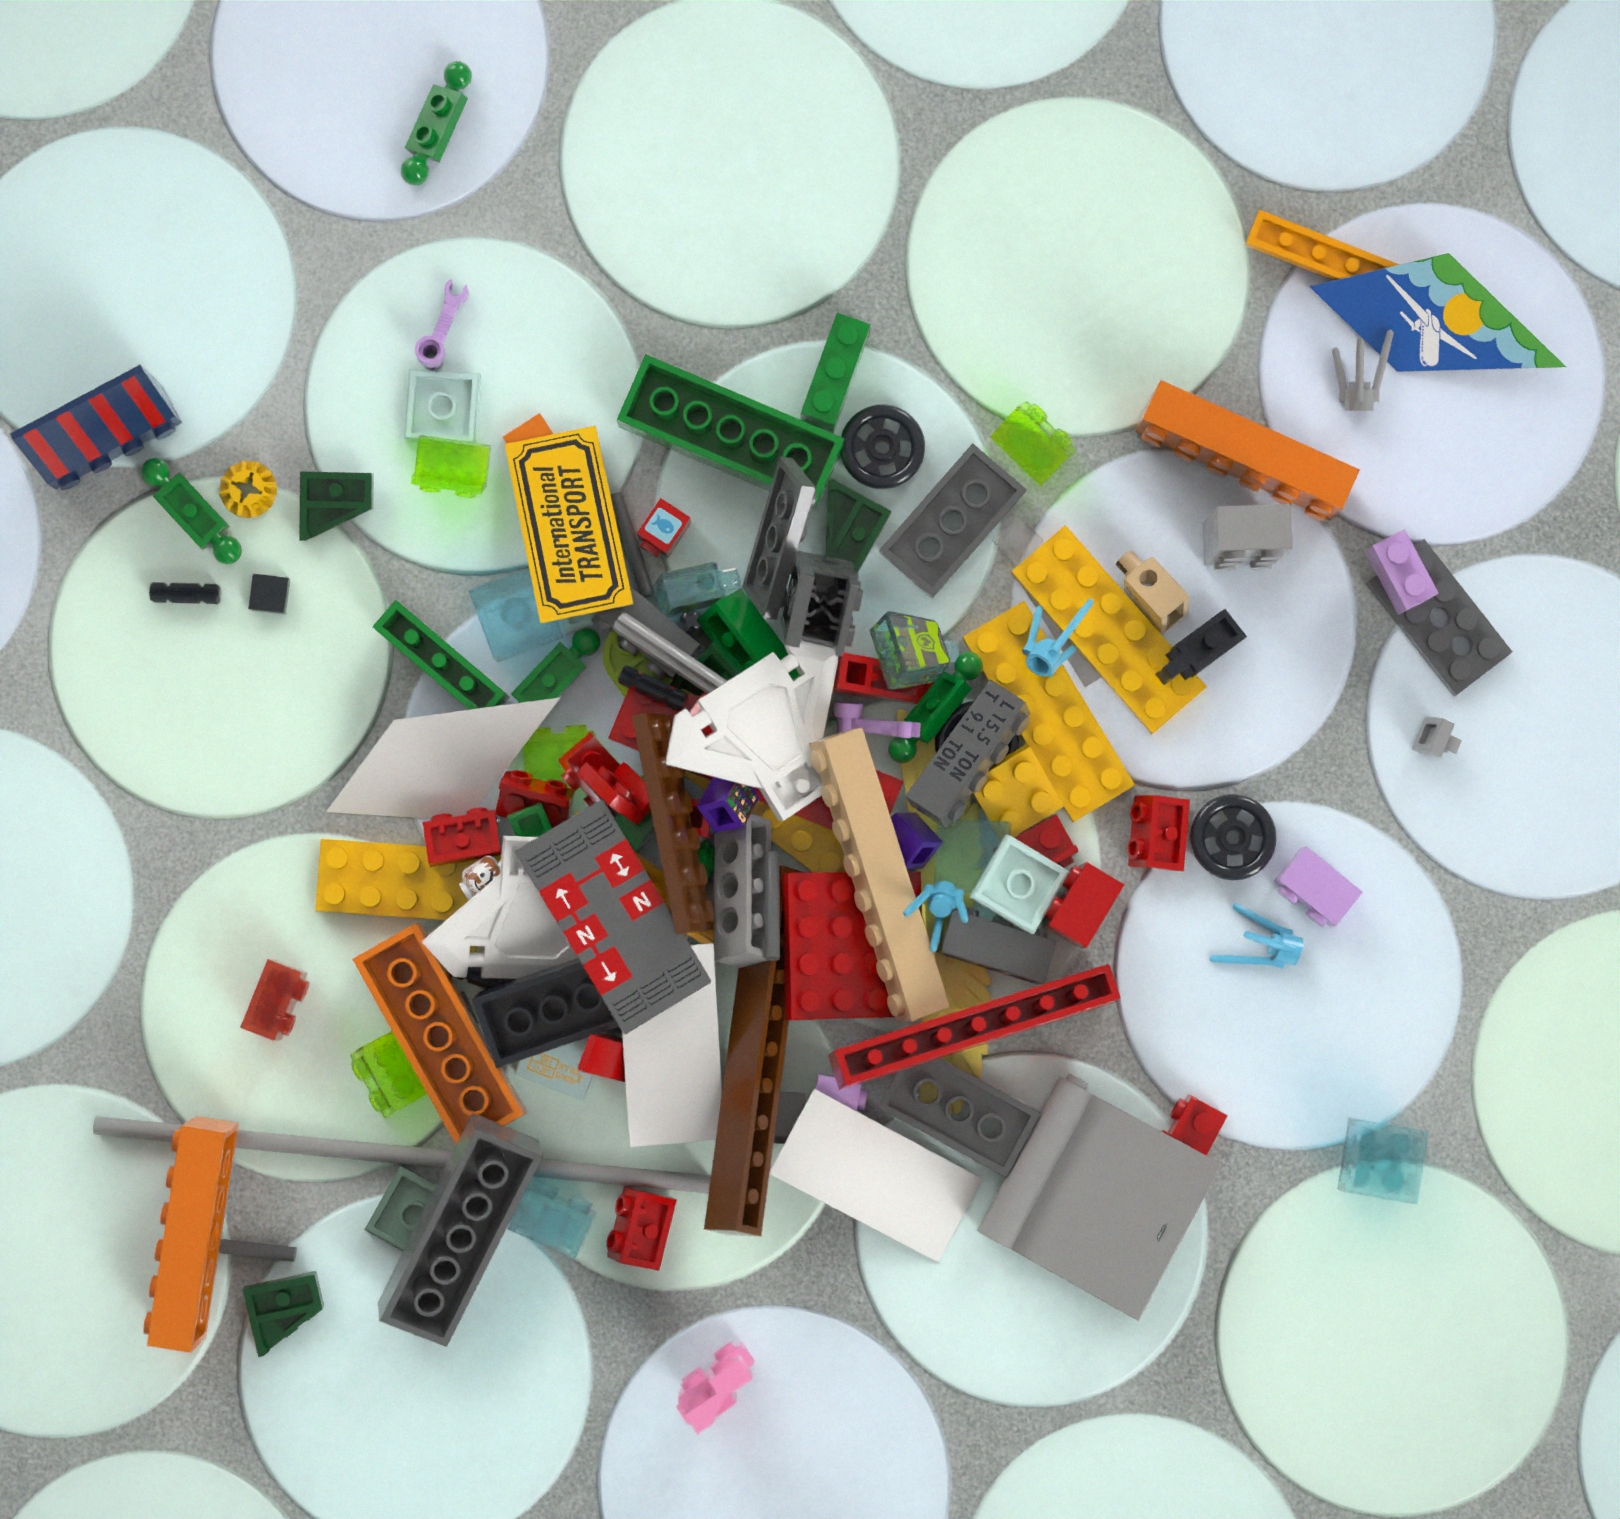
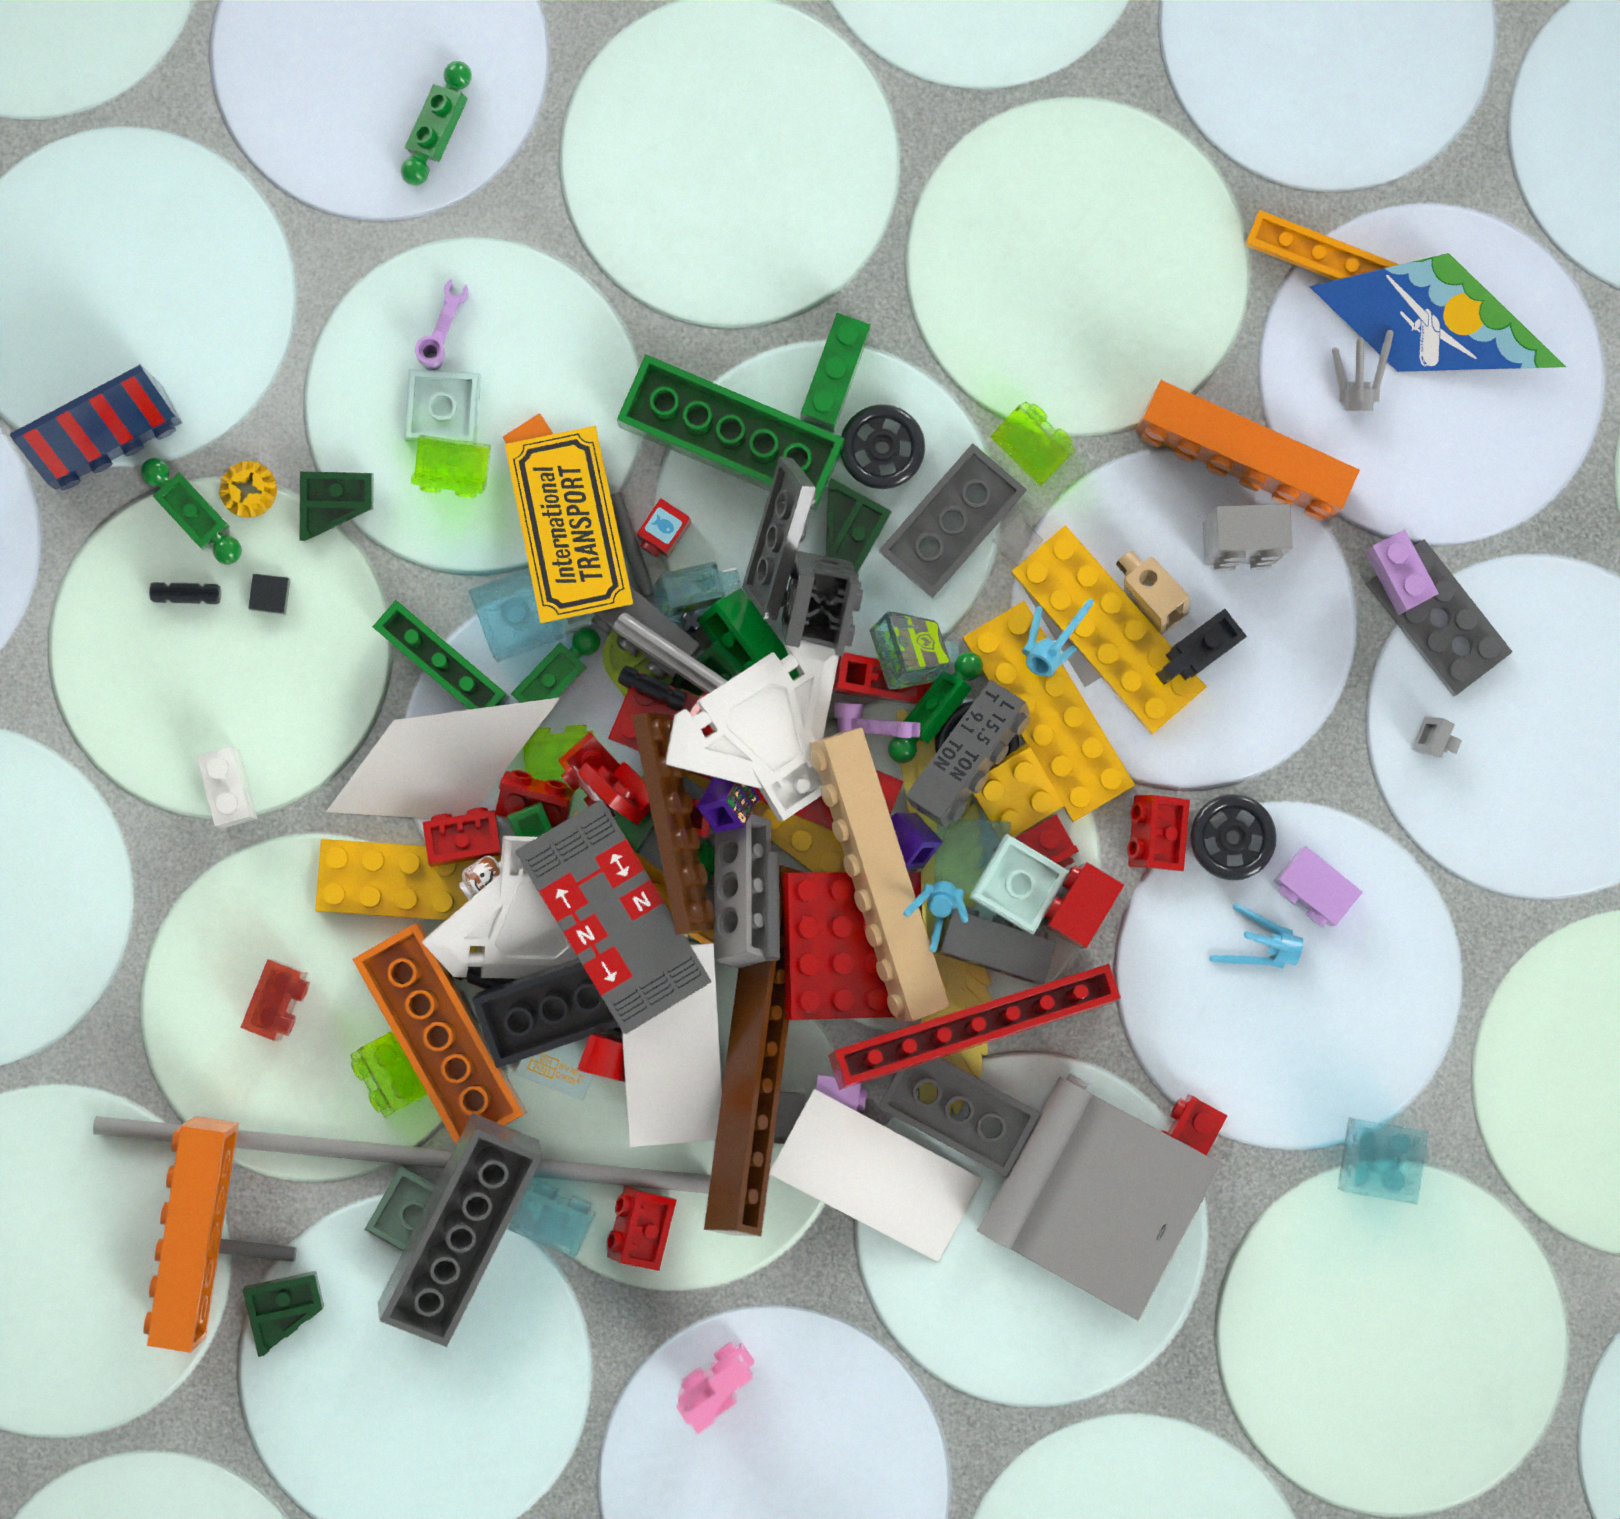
(226, 787): none -> white brick

